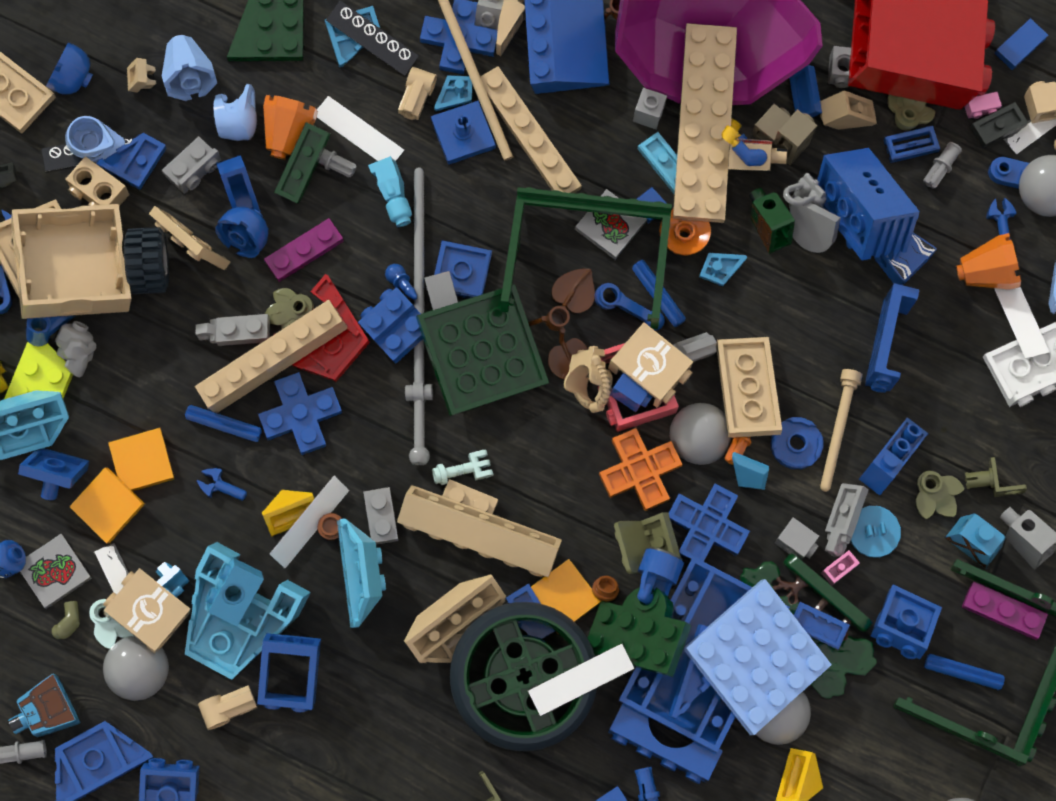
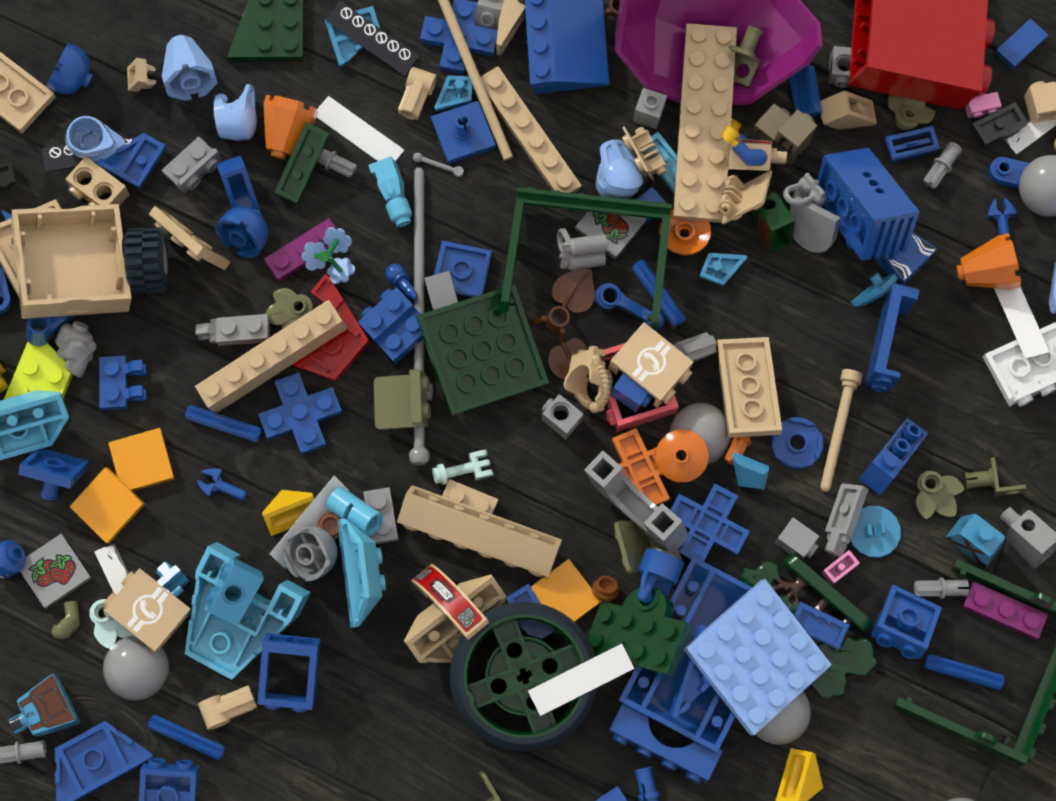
(114, 382): none -> blue plate
(186, 737): none -> blue axle
(310, 552): none -> light grey cylinder
(316, 255): none -> light blue plant
(356, 511): none -> medium azure pin
(402, 401): none -> olive bracket
(450, 600): none -> slope
(457, 171): none -> light grey hinge
(562, 427): none -> light grey brick
(581, 251): none -> light grey piece
(617, 172): none -> light blue helmet
(641, 144): none -> tan hinge
(655, 521): none -> light grey arch
(692, 465): none -> orange dish
(741, 198): none -> tan hinge
(746, 55): none -> olive bracket
(877, 290): none -> dark azure piece
(941, 588): none -> light grey axle

